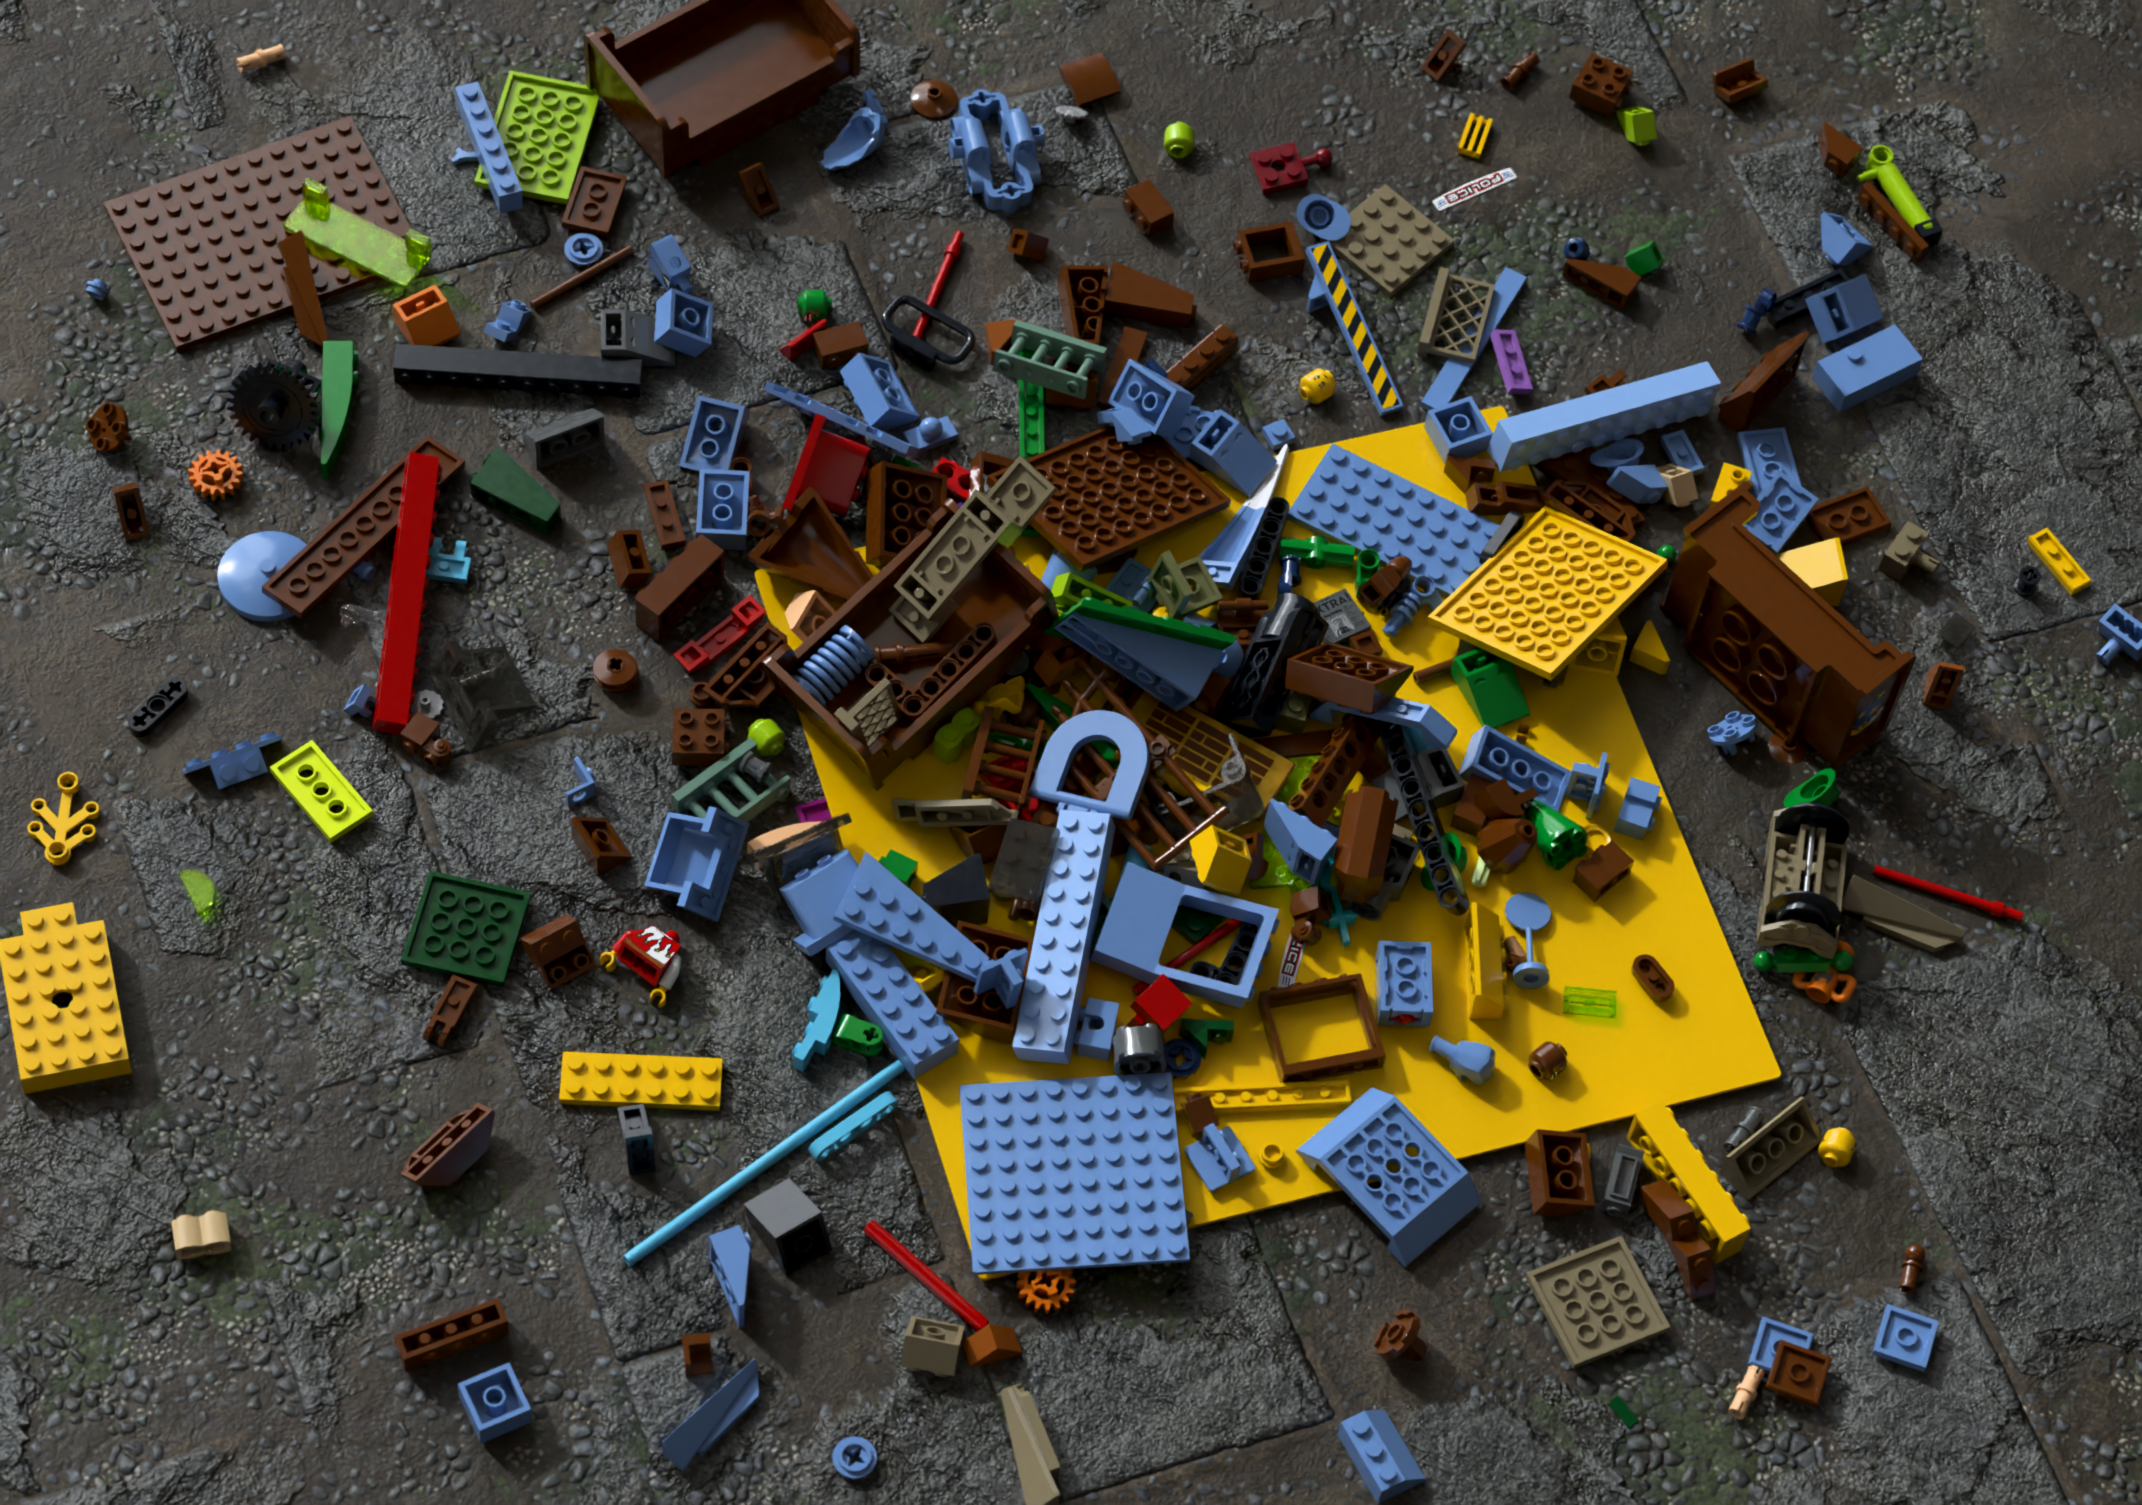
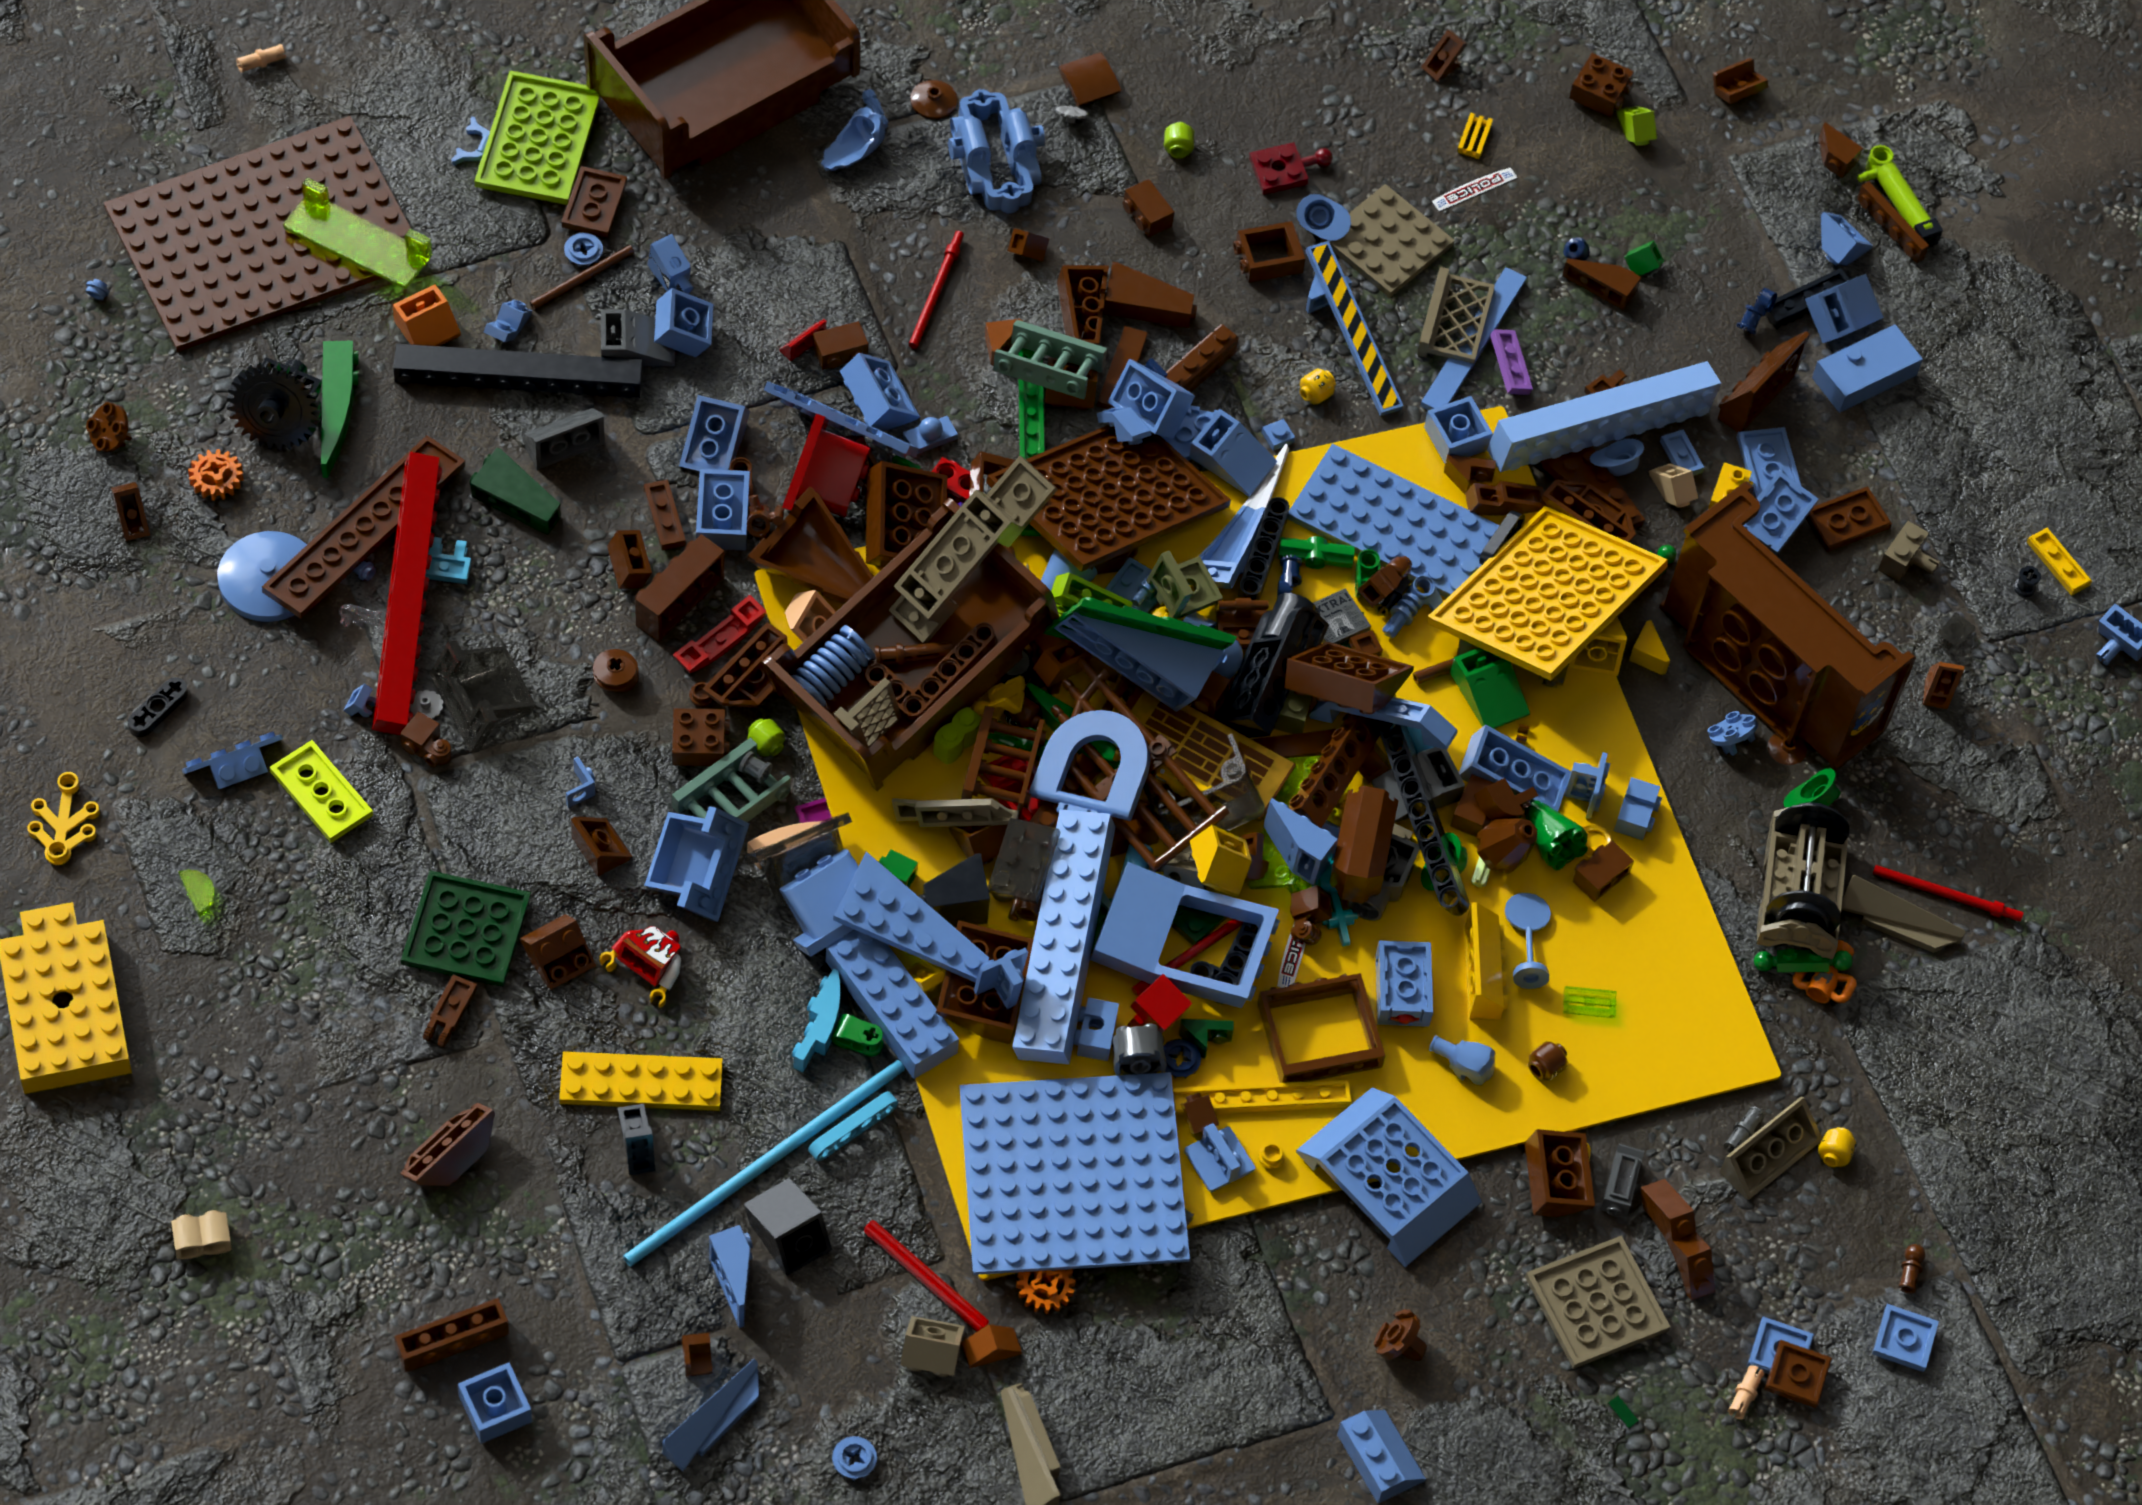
(302, 289): reddish brown wedge -> none
(489, 147): medium blue brick -> none
(758, 189): reddish brown slope -> none
(814, 305): green head -> none
(917, 349): black bar -> none
(1516, 954): arm -> none
(1520, 71): reddish brown pin -> none
(1638, 483): medium blue slope -> none
(1653, 979): reddish brown plate -> none
(1674, 1158): yellow brick -> none
(1820, 567): yellow slope -> none

